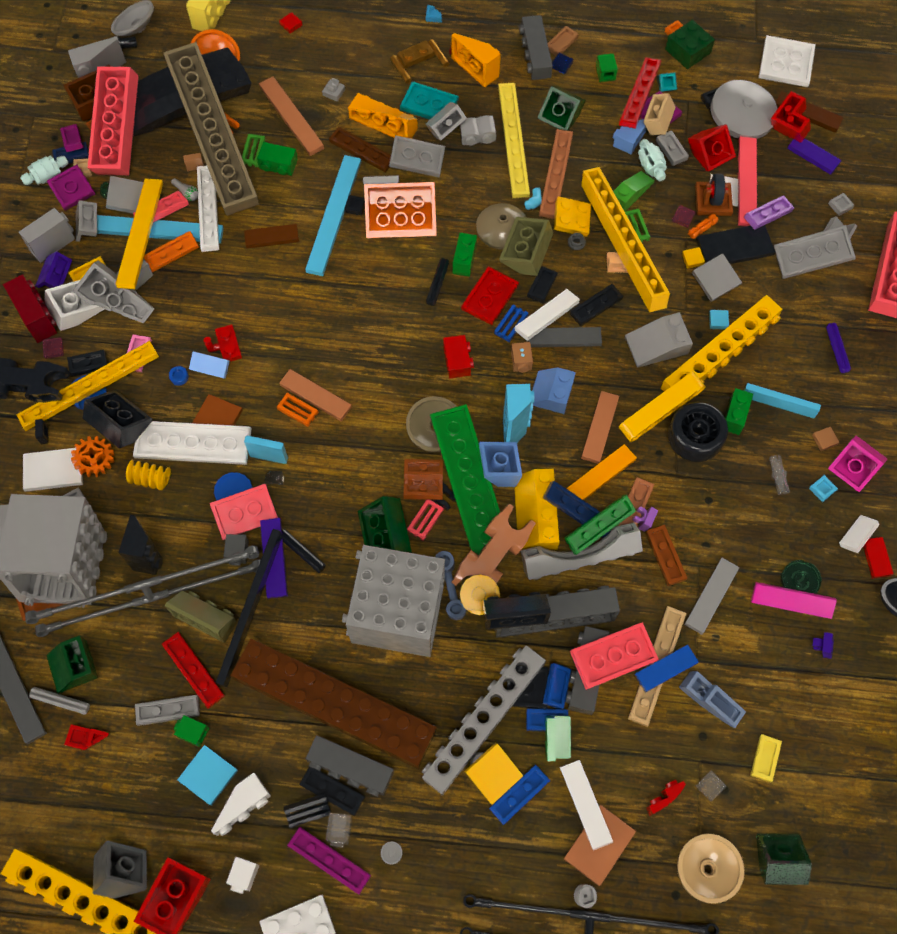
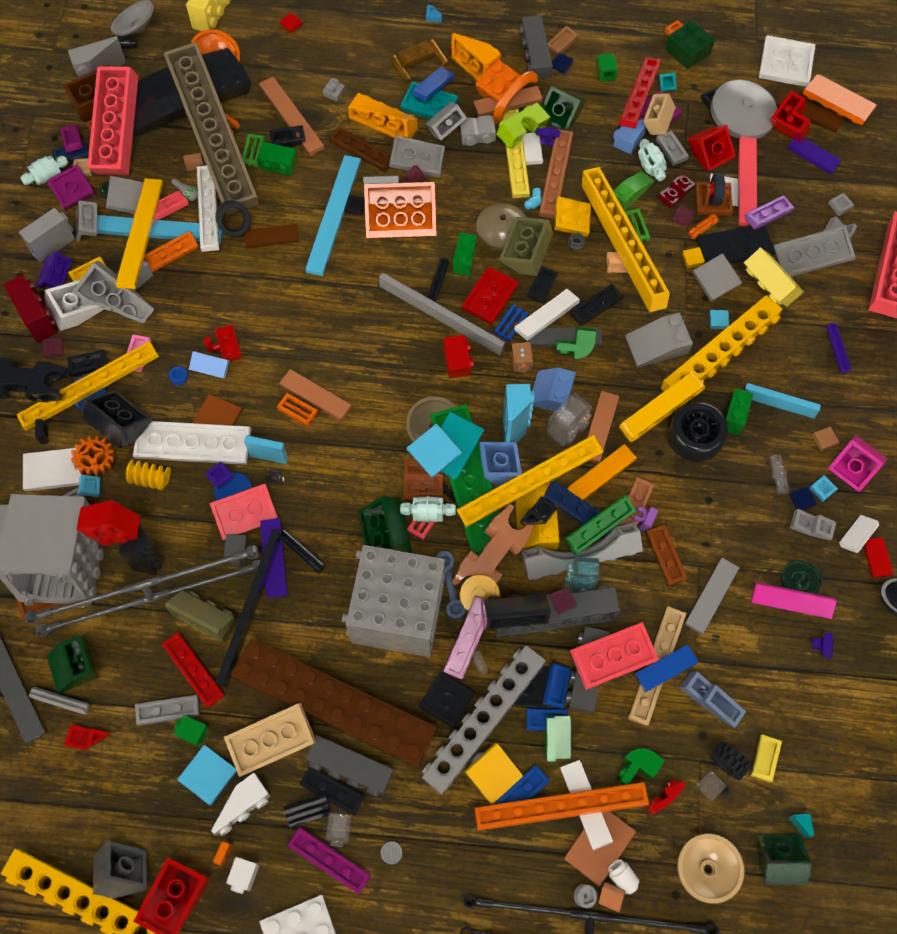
(89, 485): none -> medium azure tile
(108, 523): none -> red brick
(219, 218): none -> black tyre
(219, 475): none -> dark purple tile
(222, 853): none -> orange tile
(270, 739): none -> tan plate
(285, 132): none -> black slope
(414, 175): none -> clear pink tile
(428, 509): none -> light aqua piece
(433, 84): none -> blue tile
(434, 451): none -> medium azure tile
(442, 314): none -> light grey tile
(446, 700): none -> black tile
(465, 437): none -> teal tile
(466, 640): none -> tile
(480, 663): none -> clear tile
(502, 85): none -> orange piece
(513, 129): none -> lime arch
(523, 98): none -> nougat tile
(529, 481): none -> yellow tile
(532, 149): none -> white tile
(540, 513): none -> black slope
(548, 135): none -> dark purple tile
(561, 806): none -> orange tile
(563, 600): none -> clear pink tile
(569, 419): none -> clear brick
(581, 346): none -> green brick
(582, 574): none -> clear light blue brick
(611, 897): none -> nougat tile
(623, 876): none -> white brick
(640, 760): none -> green brick
(676, 191): none -> dark red slope
(730, 760): none -> black tyre
(772, 278): none -> light yellow brick
(803, 499): none -> clear blue tile
(804, 824): none -> teal slope
(815, 526): none -> light grey slope
(839, 99): none -> orange tile

